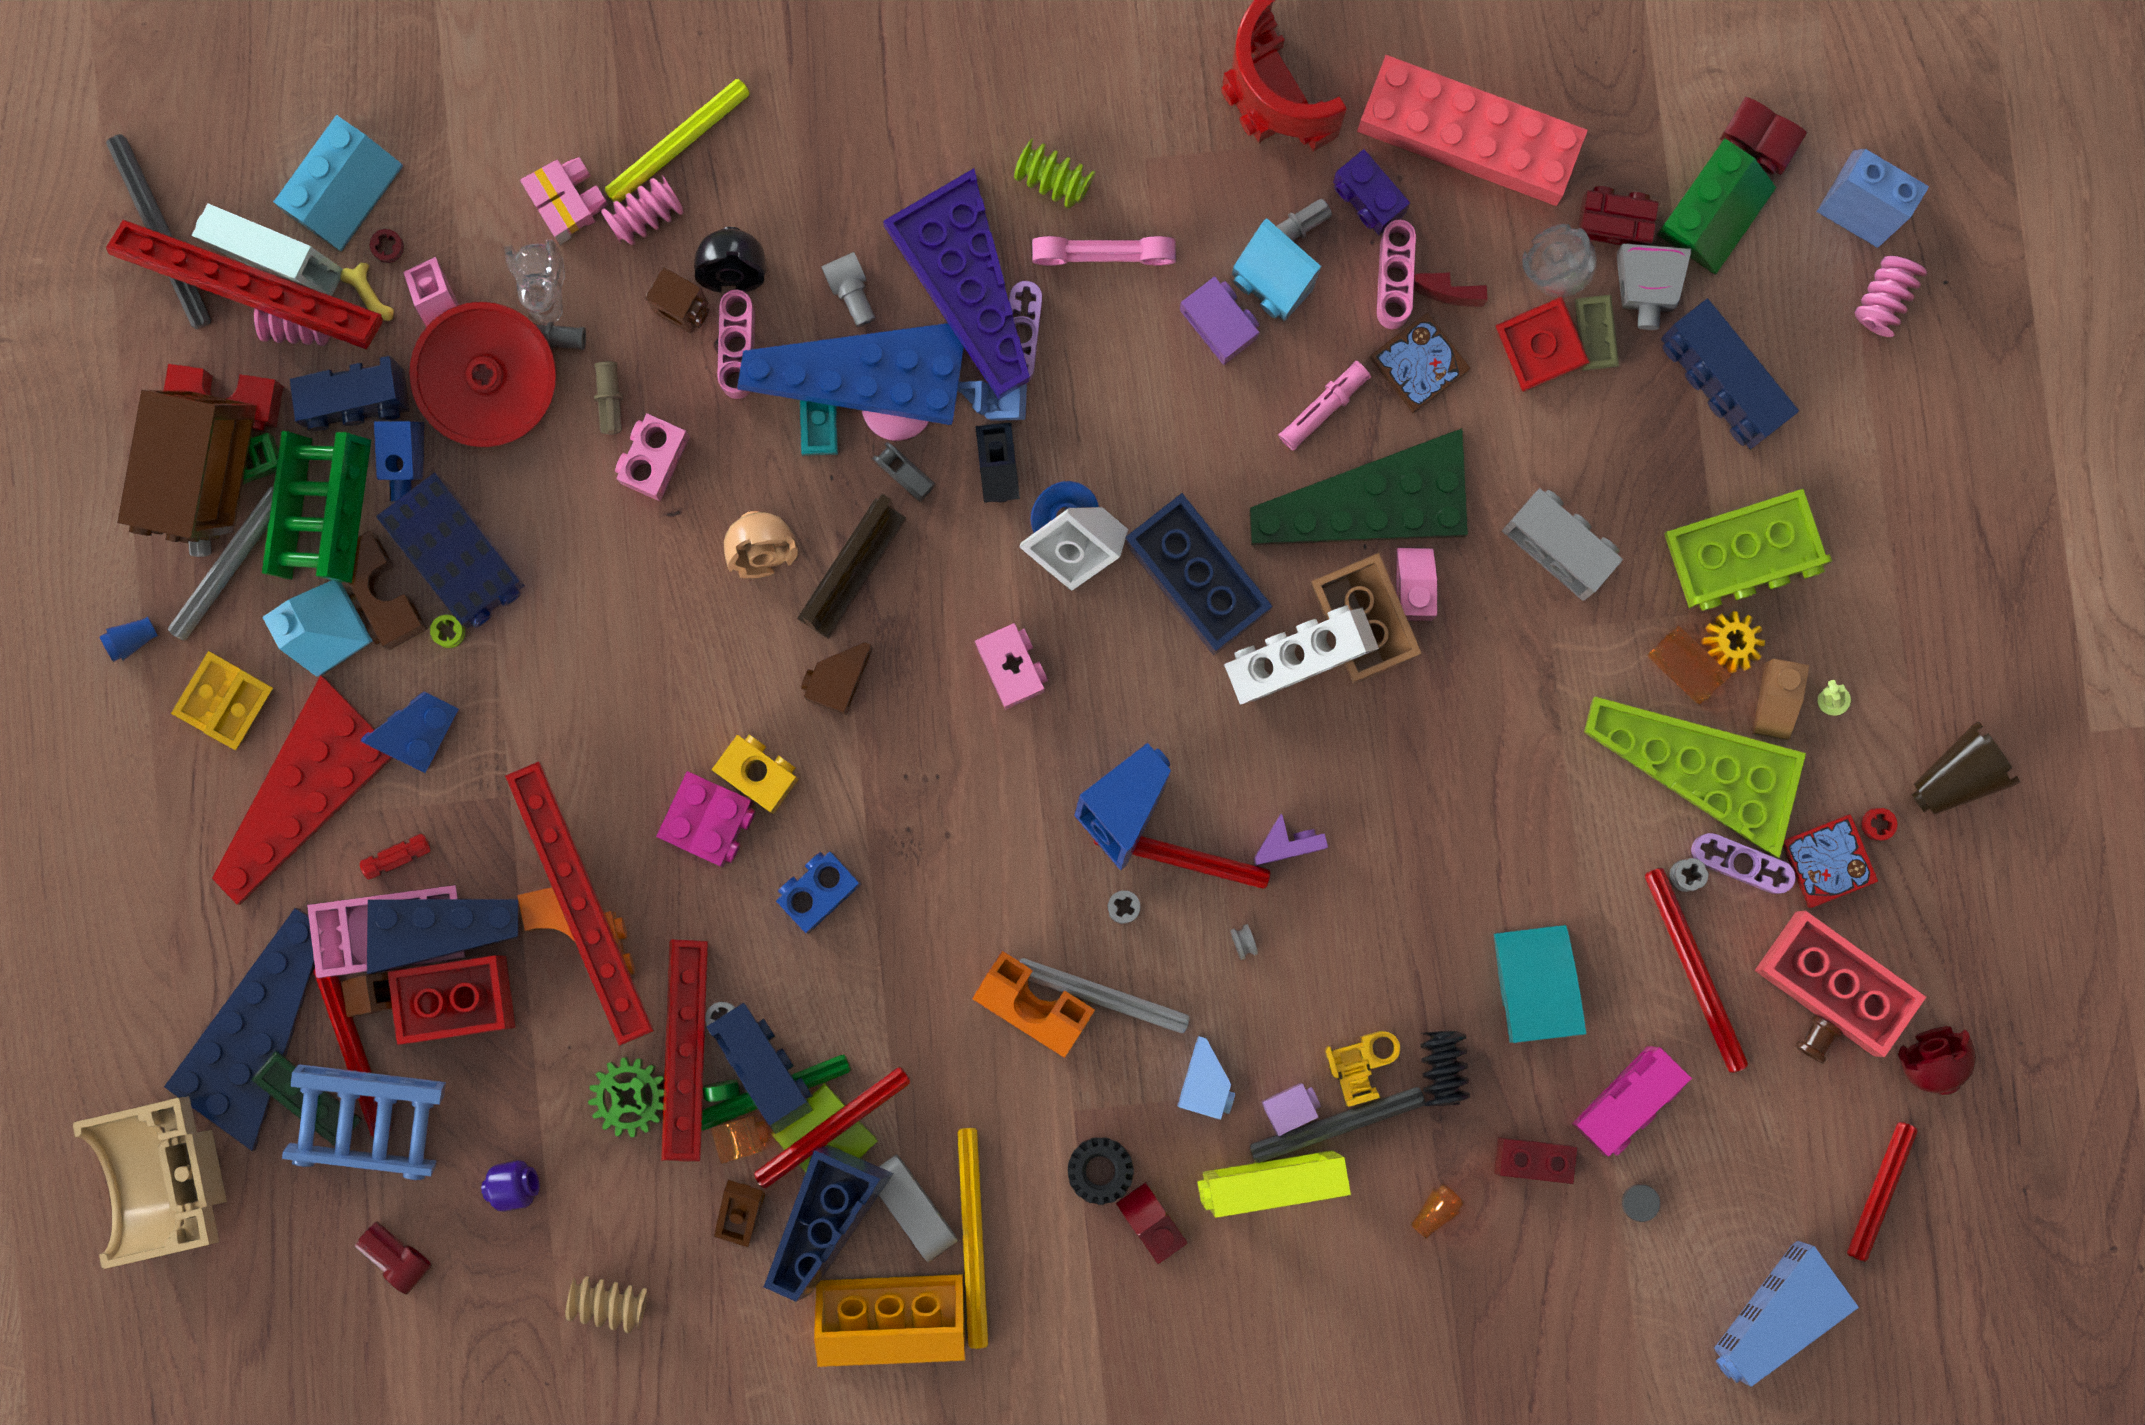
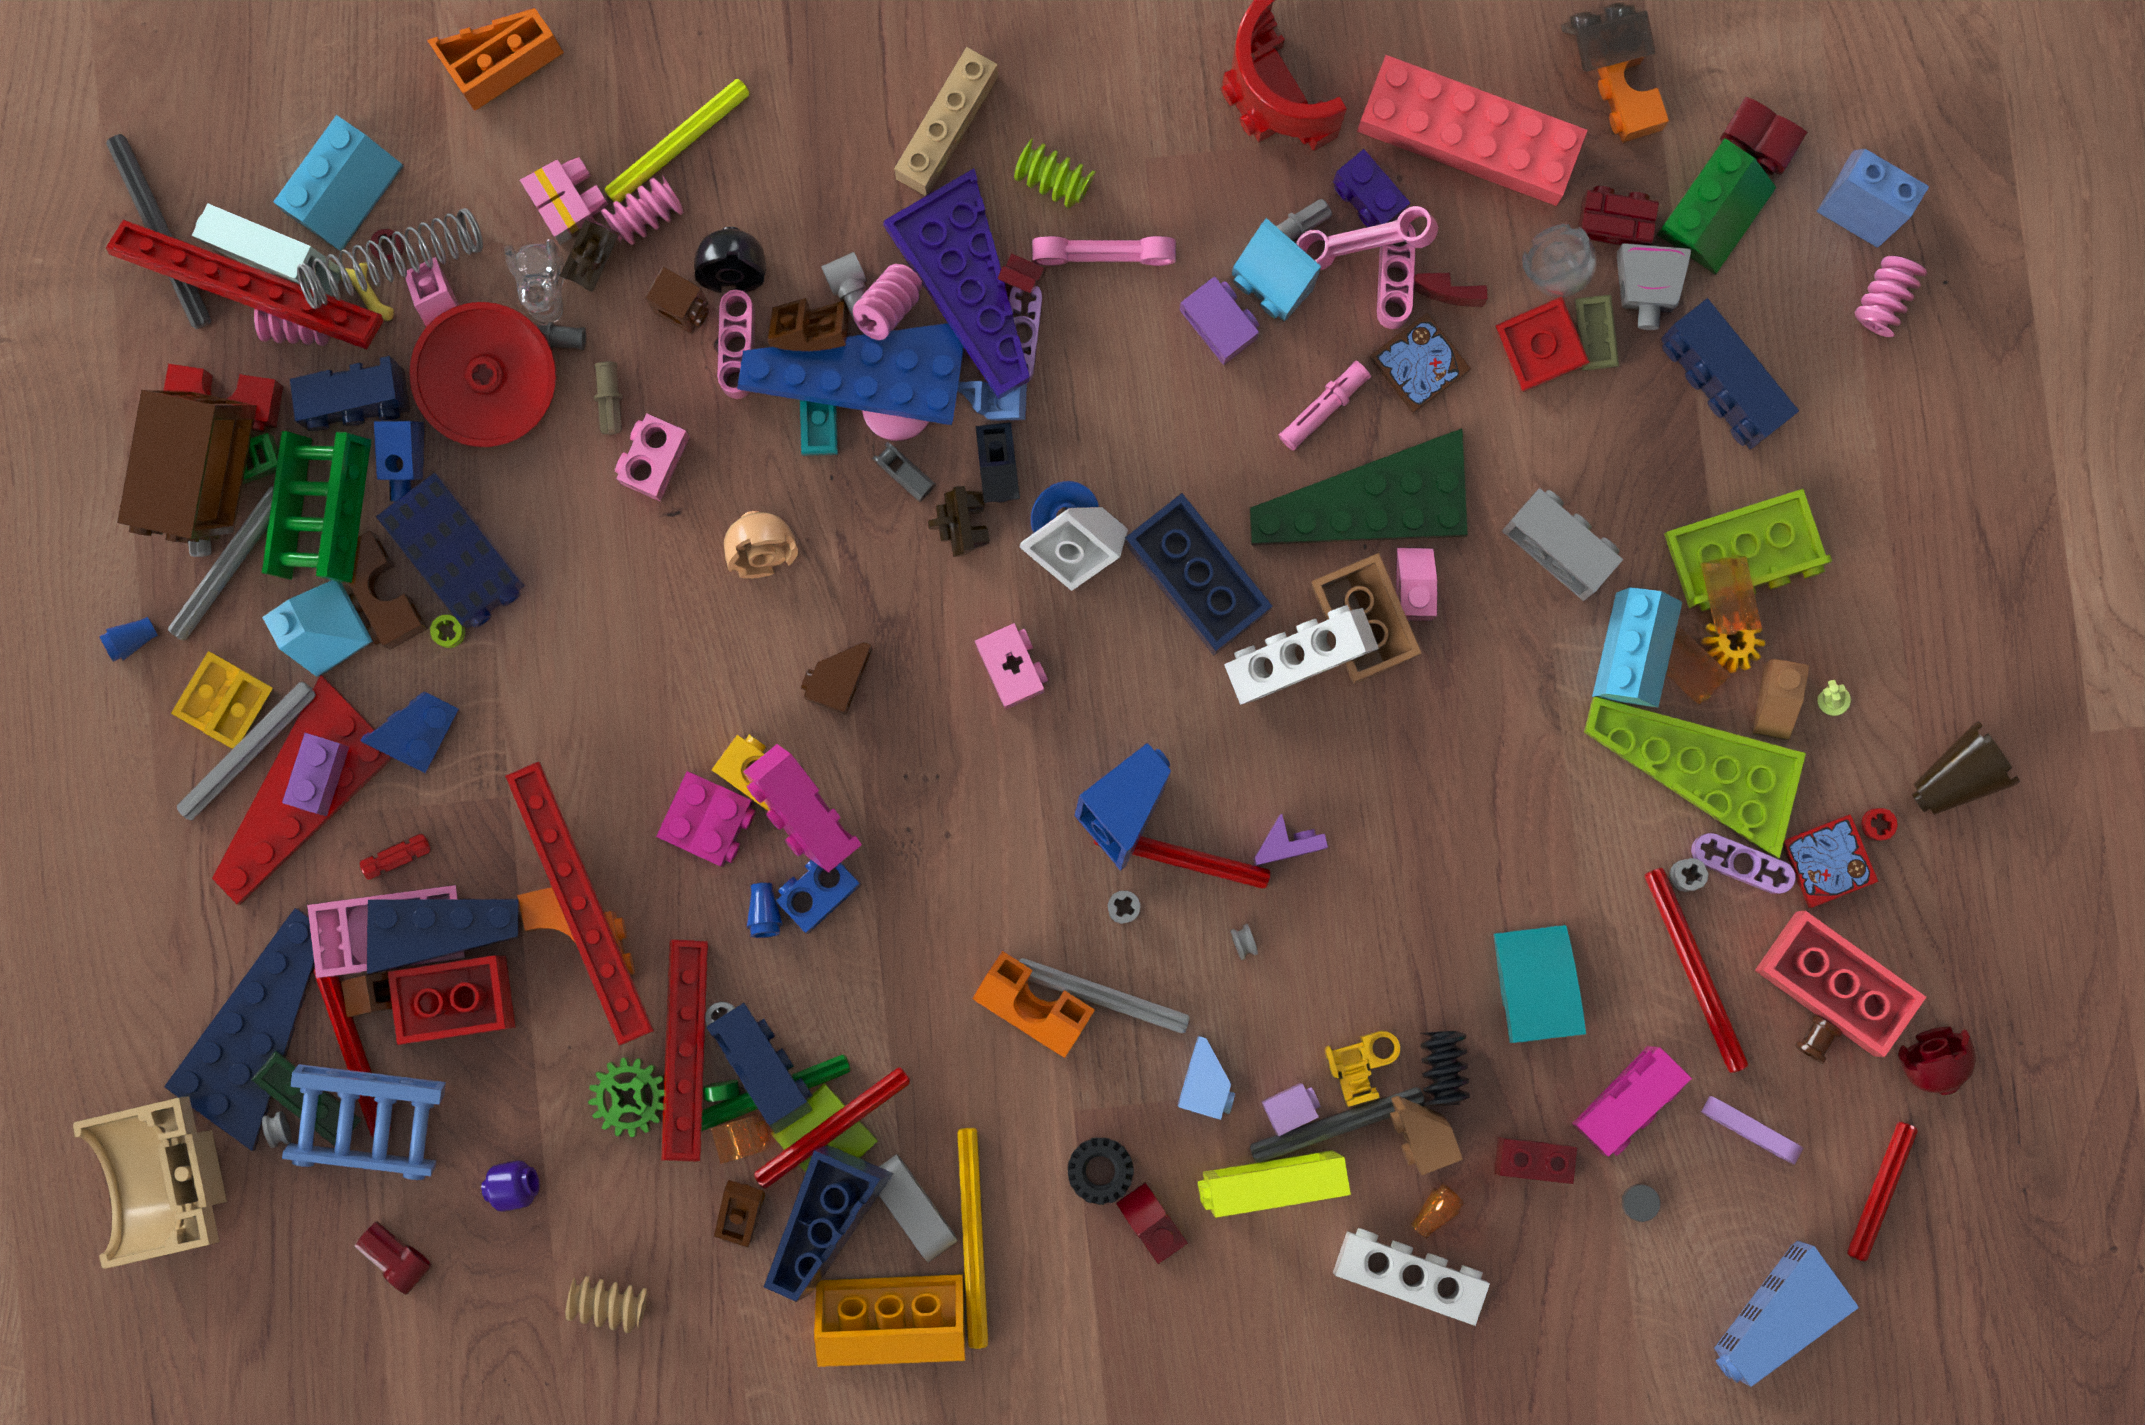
(245, 751): none -> light grey axle
(276, 1129): none -> light grey bush
(315, 774): none -> medium lavender brick
(317, 288): none -> light grey piece
(497, 55): none -> orange wedge
(589, 254): none -> dark brown hips
(763, 912): none -> blue cone
(799, 809): none -> dark pink wedge
(802, 329): none -> reddish brown slope
(852, 567): dark brown fence -> none
(887, 301): none -> bright pink piece
(946, 121): none -> tan brick
(955, 524): none -> dark brown hips
(1021, 273): none -> dark red slope
(1371, 236): none -> bright pink piece
(1427, 1135): none -> medium nougat slope
(1462, 1304): none -> white brick
(1611, 36): none -> clear smoke bracket
(1633, 111): none -> orange arch
(1637, 647): none -> medium azure slope
(1731, 594): none -> clear orange hinge
(1752, 1130): none -> lavender beam

